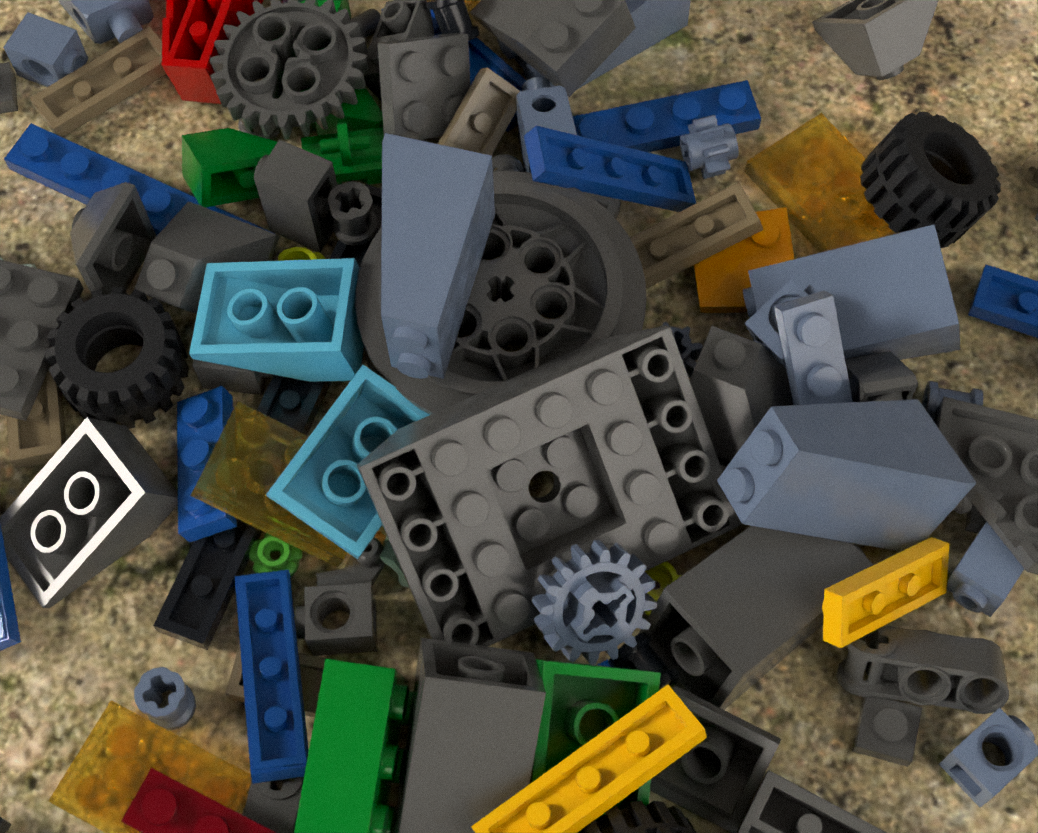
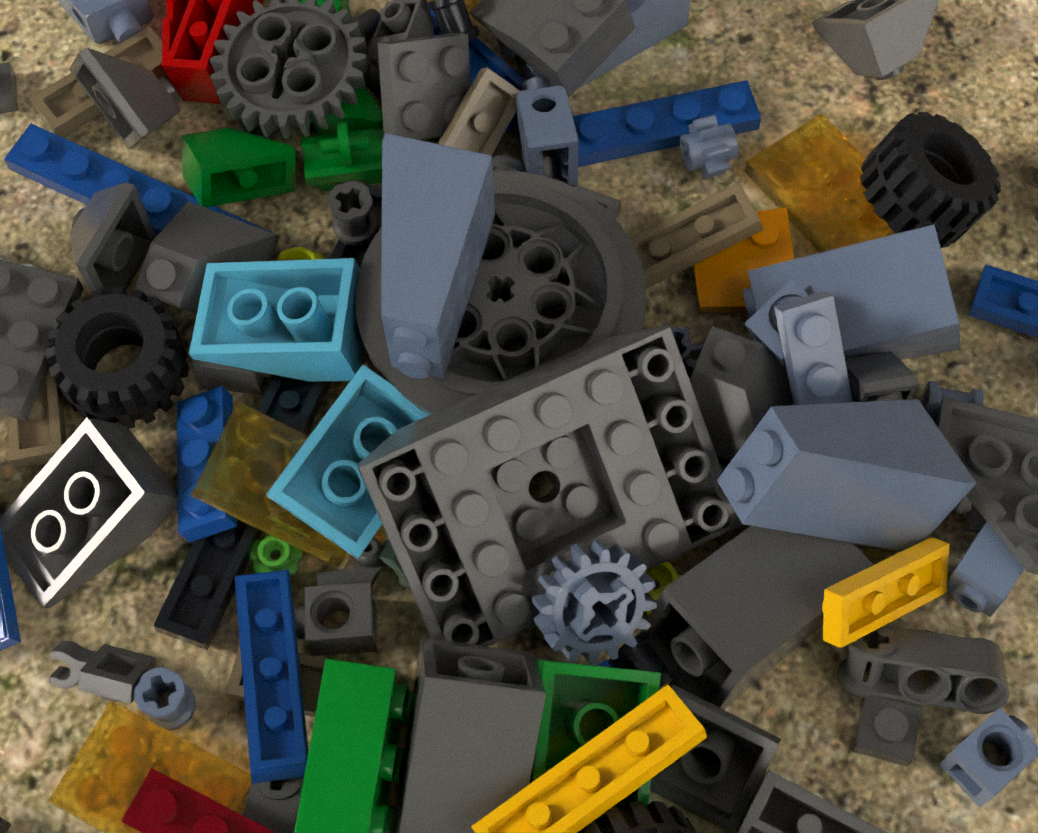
(44, 50): sand blue brick -> none
(106, 673): none -> dark grey plate
(125, 94): none -> dark grey slope
(295, 194): dark grey brick -> none
(608, 169): blue plate -> none

